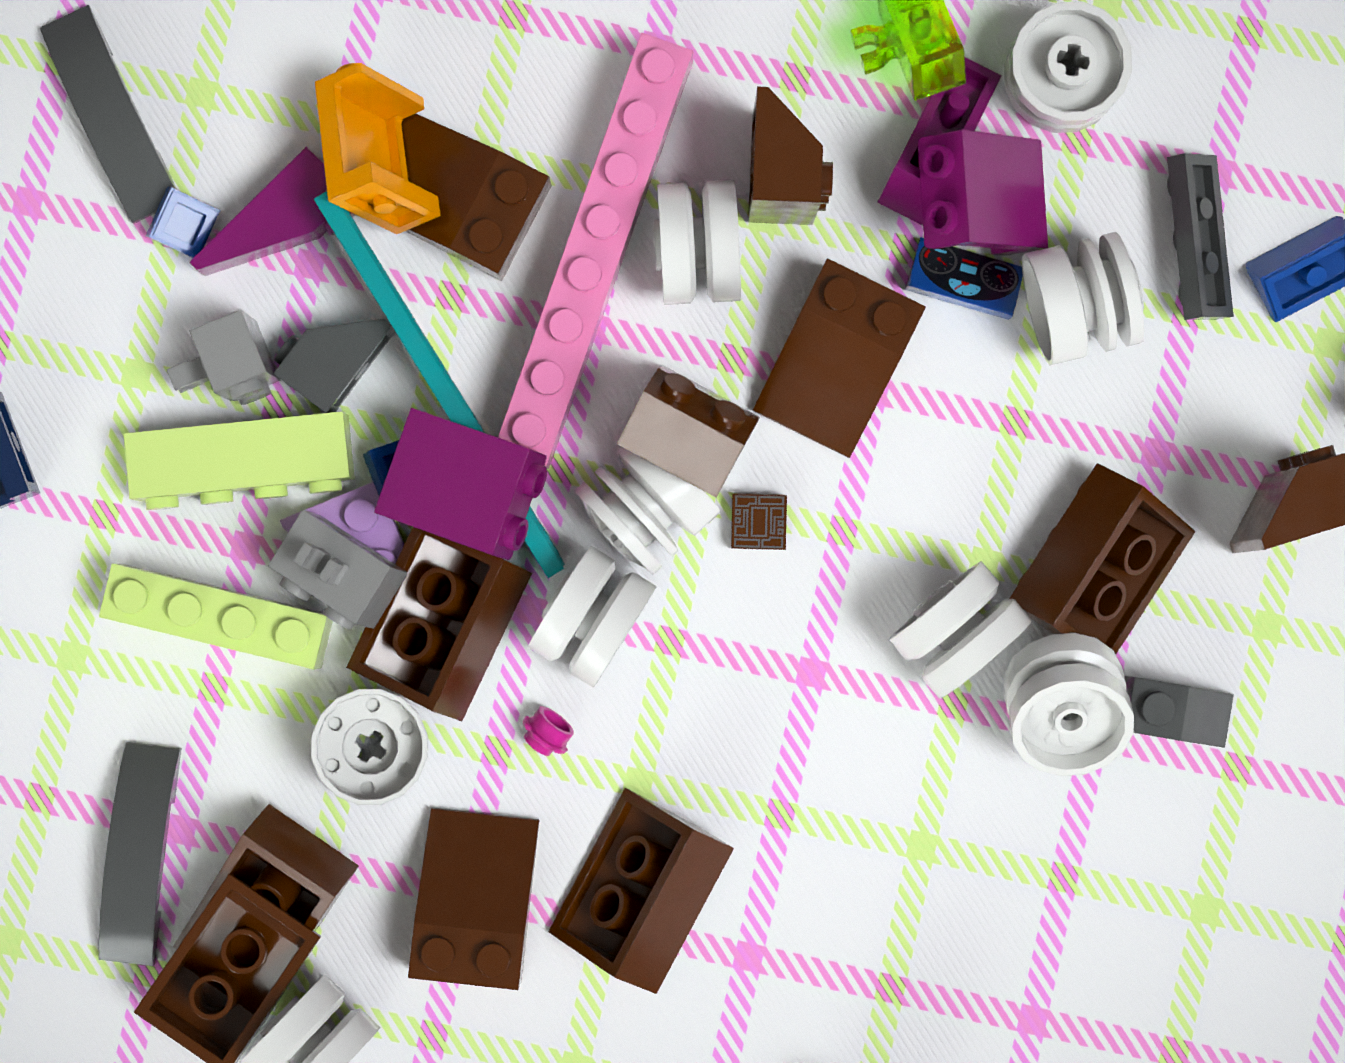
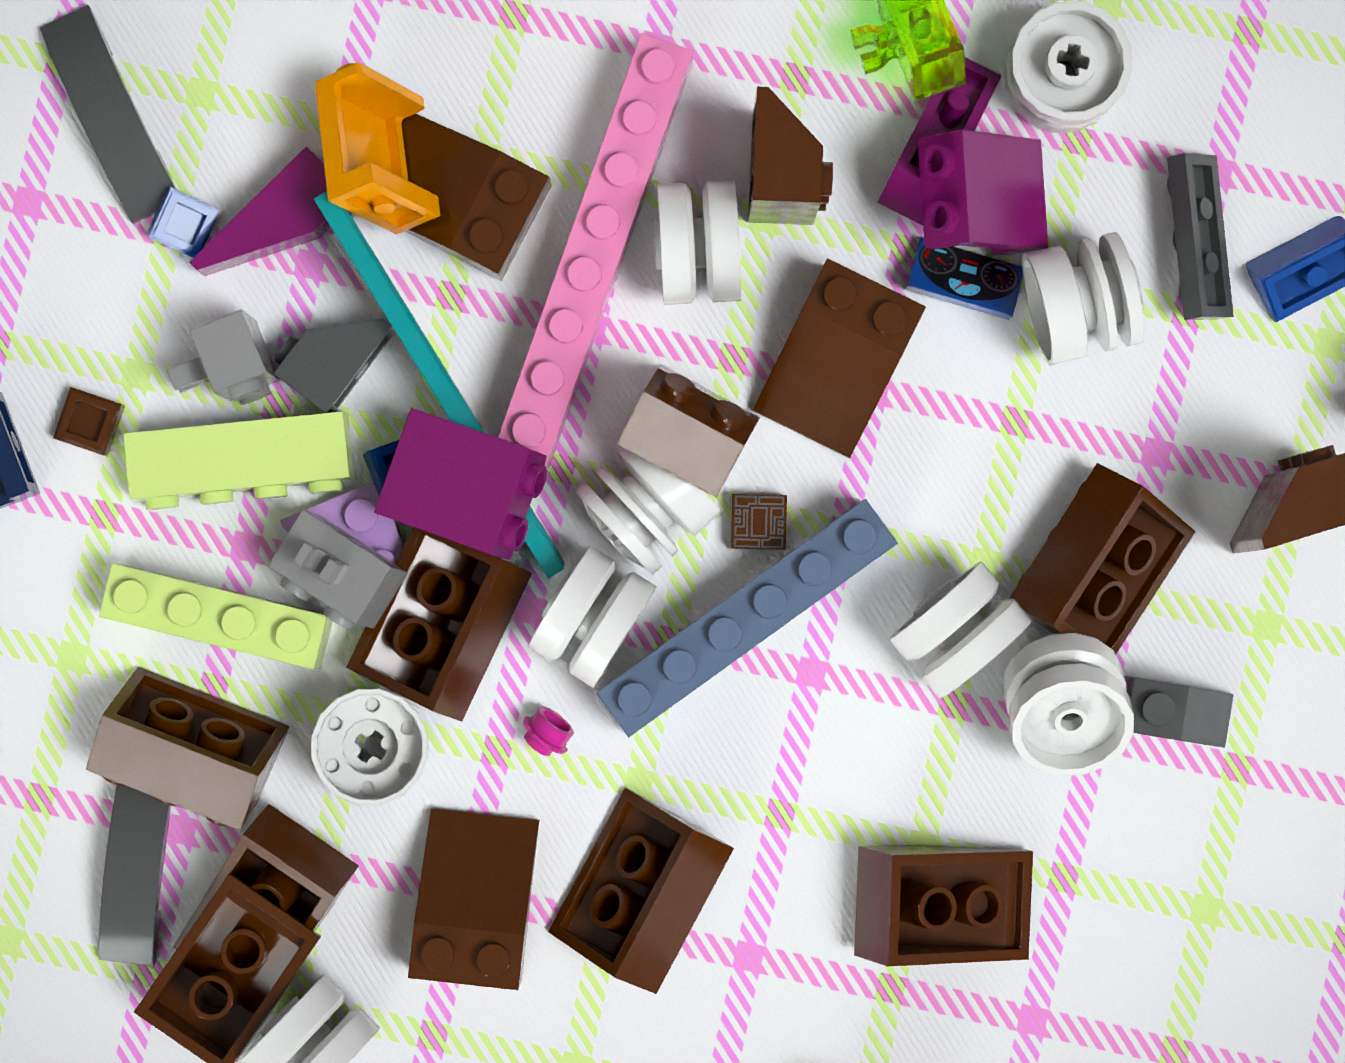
(88, 421): none -> reddish brown tile
(186, 748): none -> slope
(747, 617): none -> sand blue arch
(942, 904): none -> reddish brown slope

